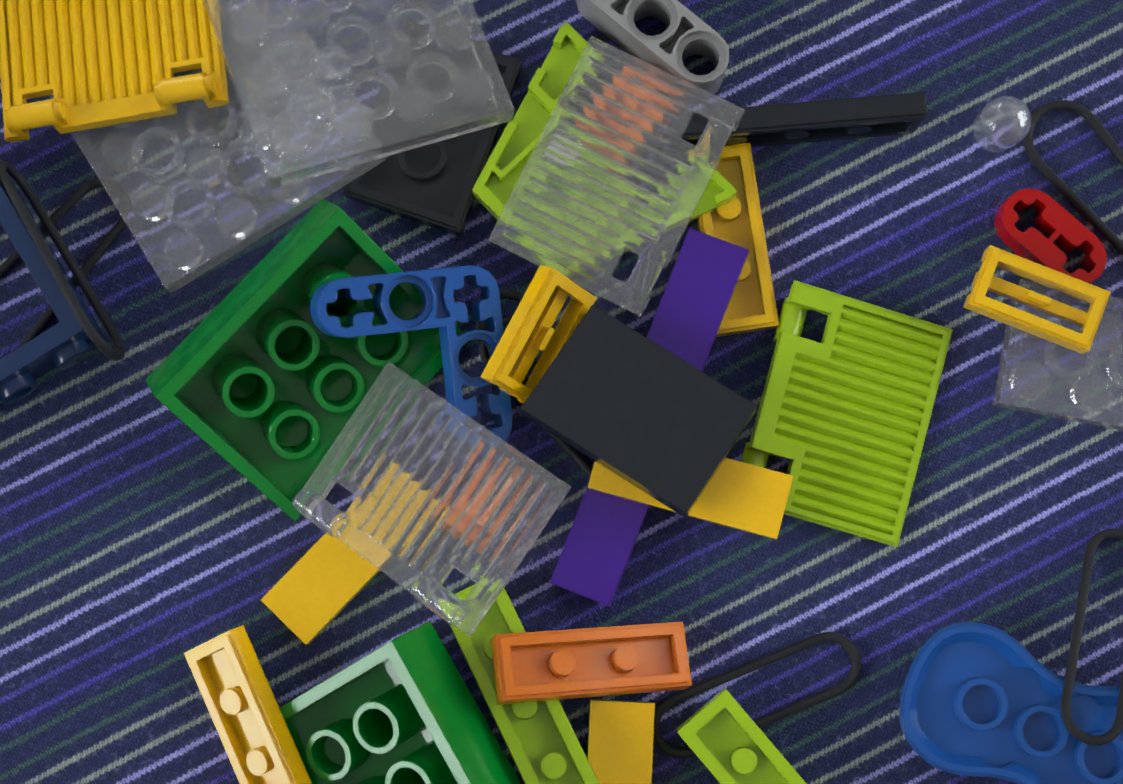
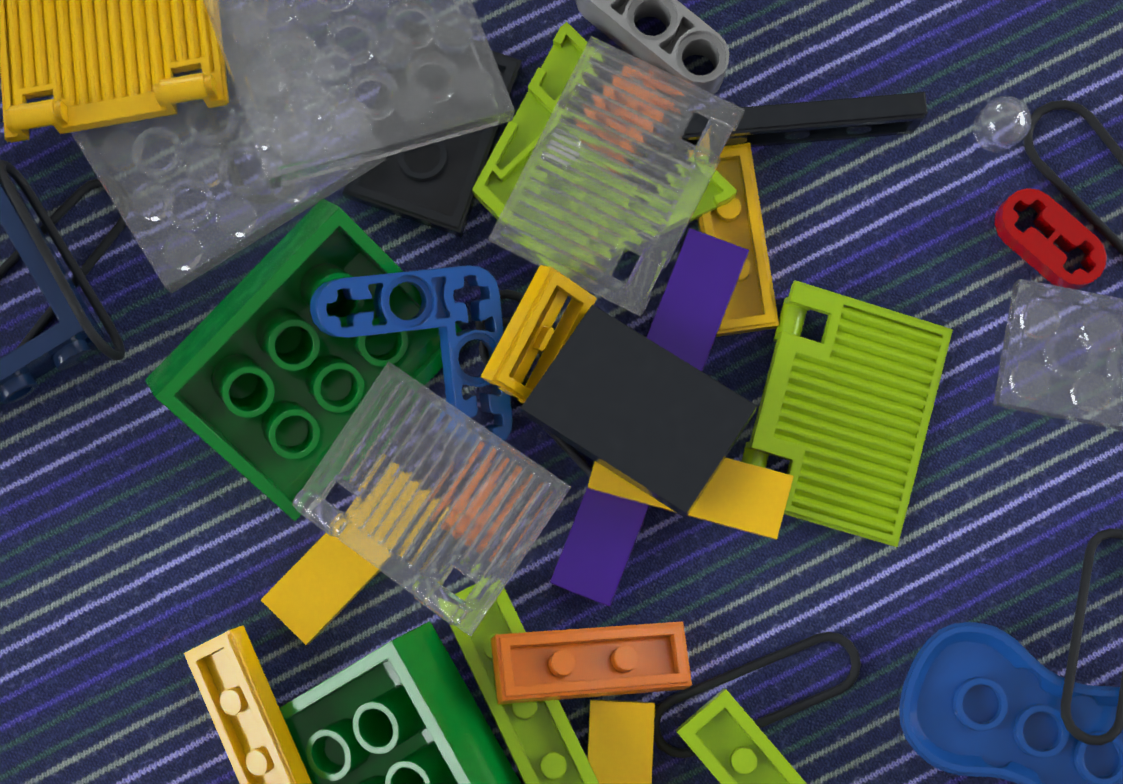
(1027, 322): yellow tile -> none

